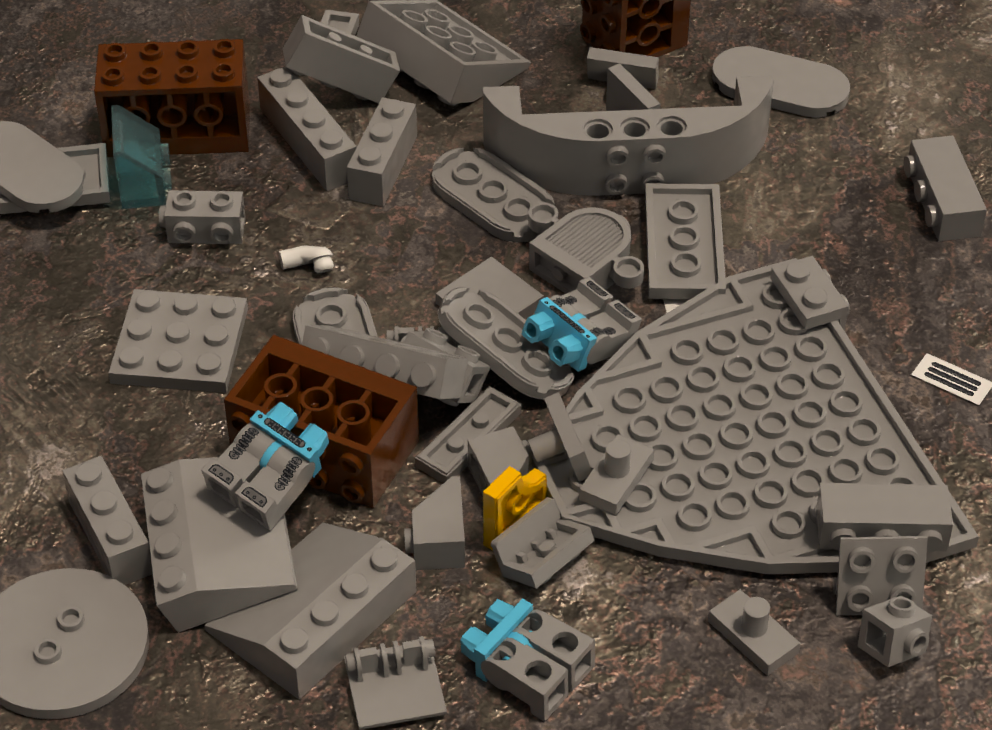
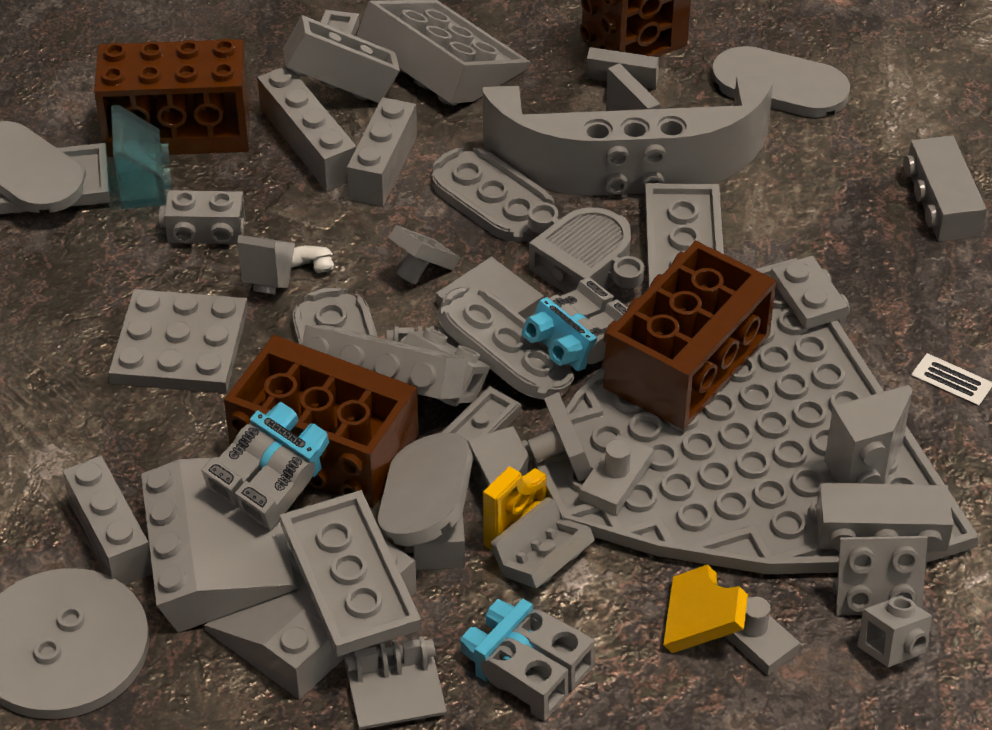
(265, 262): none -> light grey slope
(350, 573): none -> light grey plate
(420, 251): none -> light grey tile
(425, 489): none -> light grey tile
(688, 334): none -> reddish brown brick
(702, 609): none -> yellow tile
(867, 436): none -> light grey slope

